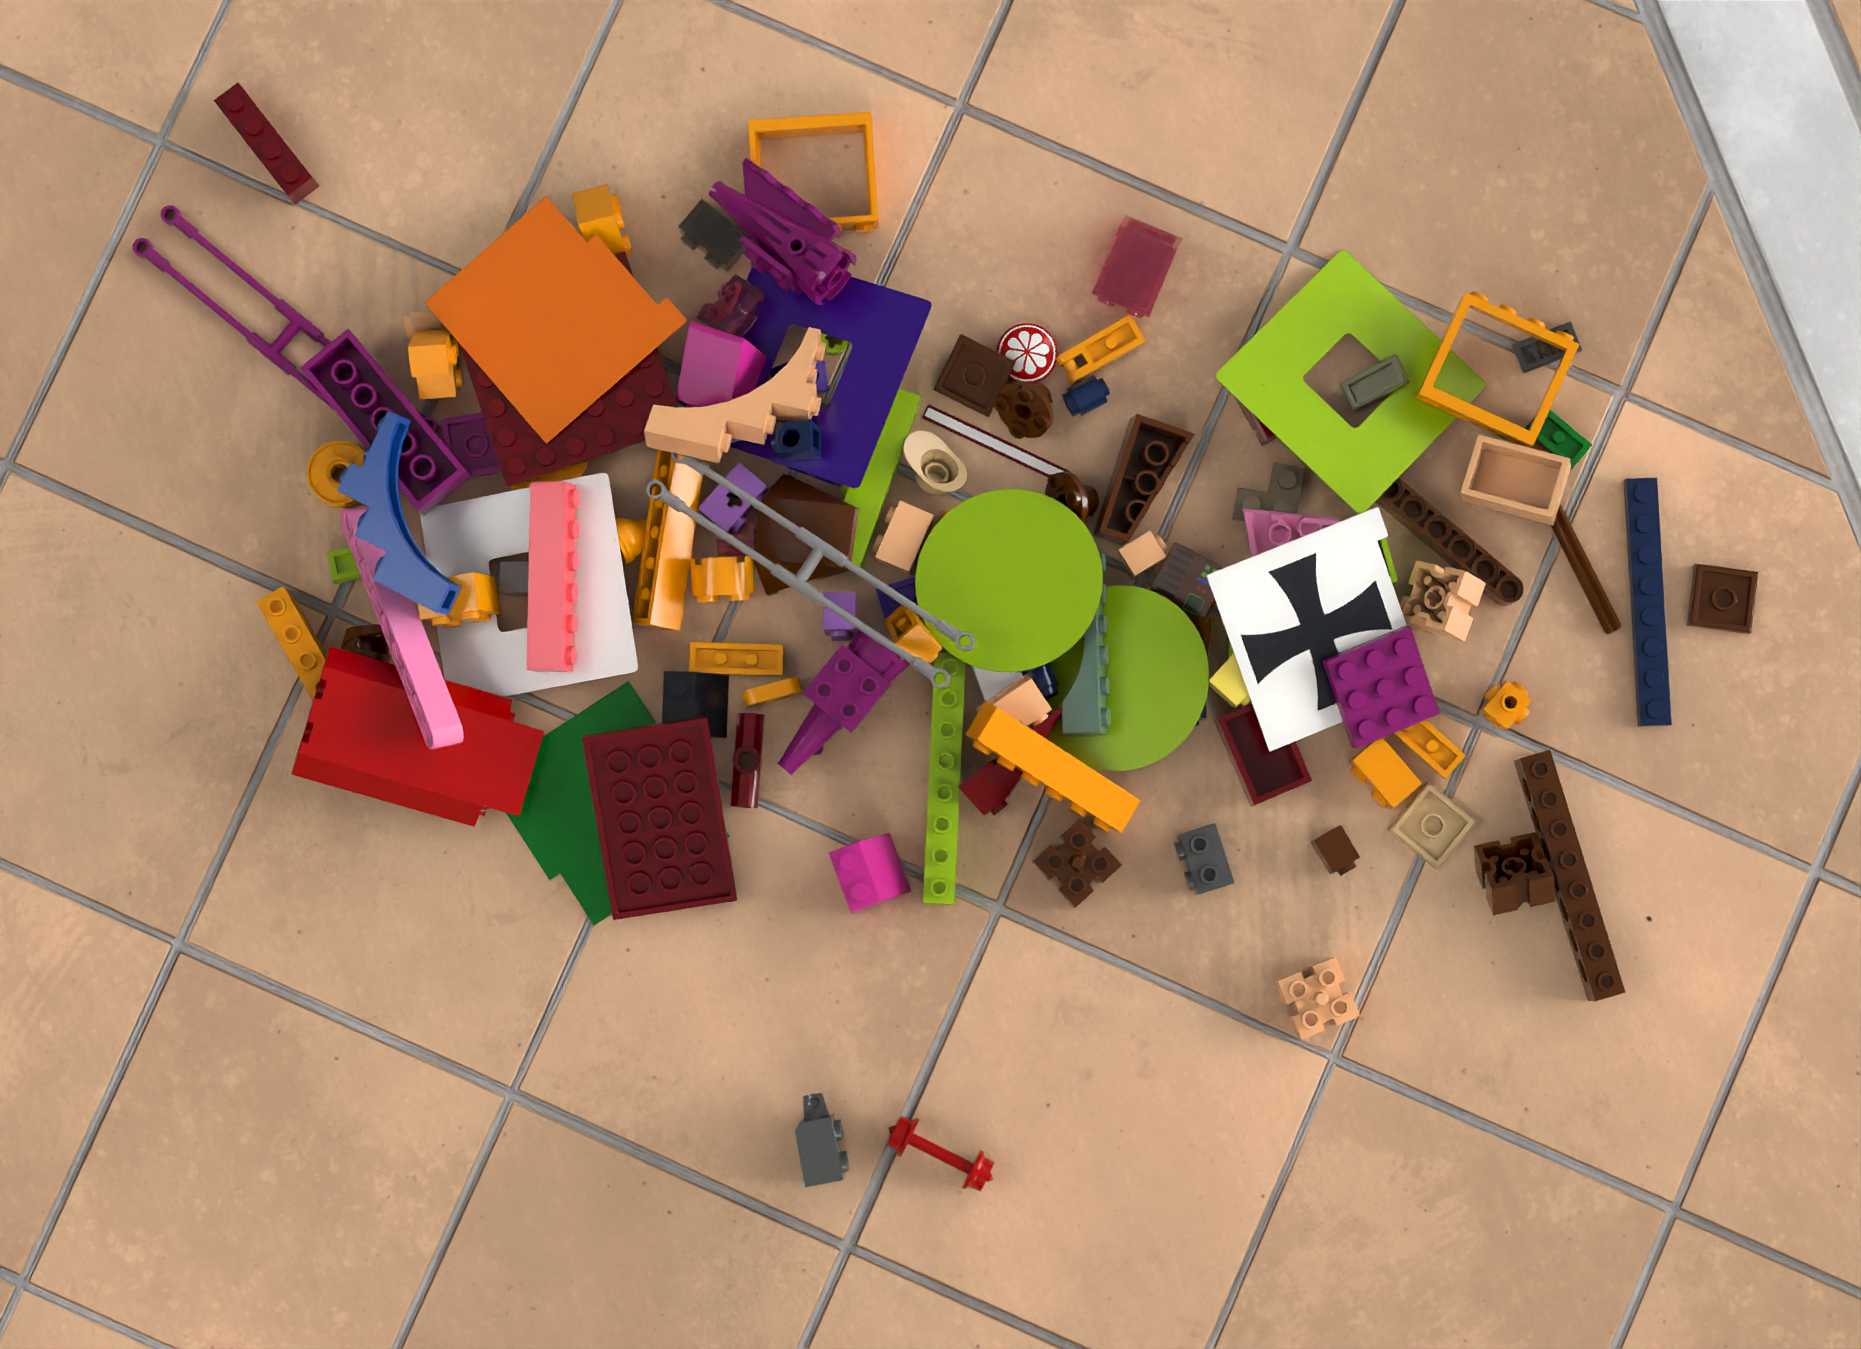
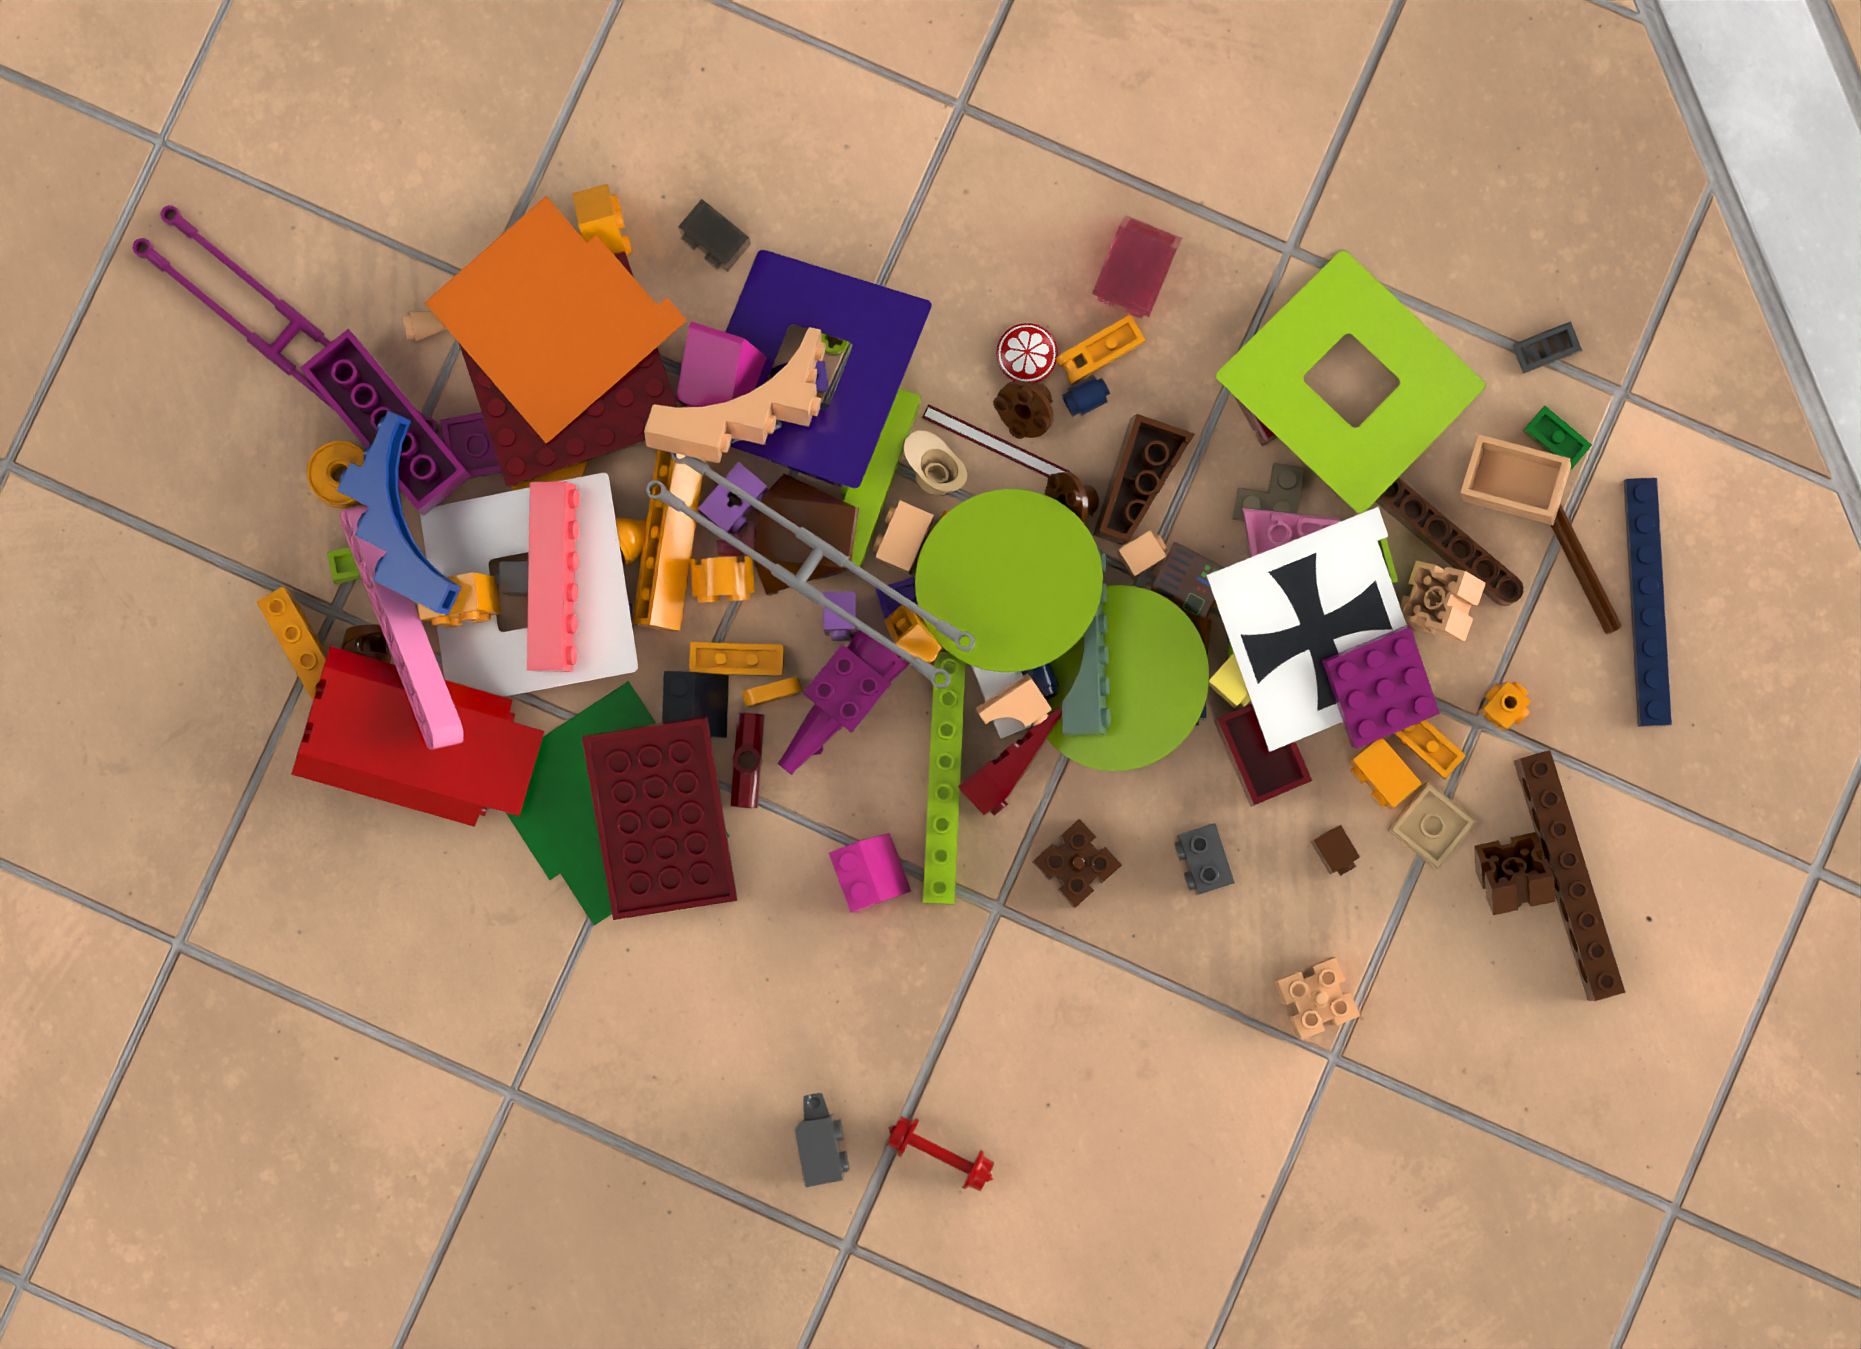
(266, 143): dark red brick -> none
(434, 364): light orange brick -> none
(734, 308): clear pink cylinder -> none
(786, 235): magenta piece -> none
(808, 445): dark blue brick -> none
(825, 125): light orange window -> none
(974, 375): reddish brown tile -> none
(1052, 767): light orange brick -> none
(1375, 382): olive tile -> none
(1474, 414): light orange window -> none
(1722, 599): reddish brown tile -> none

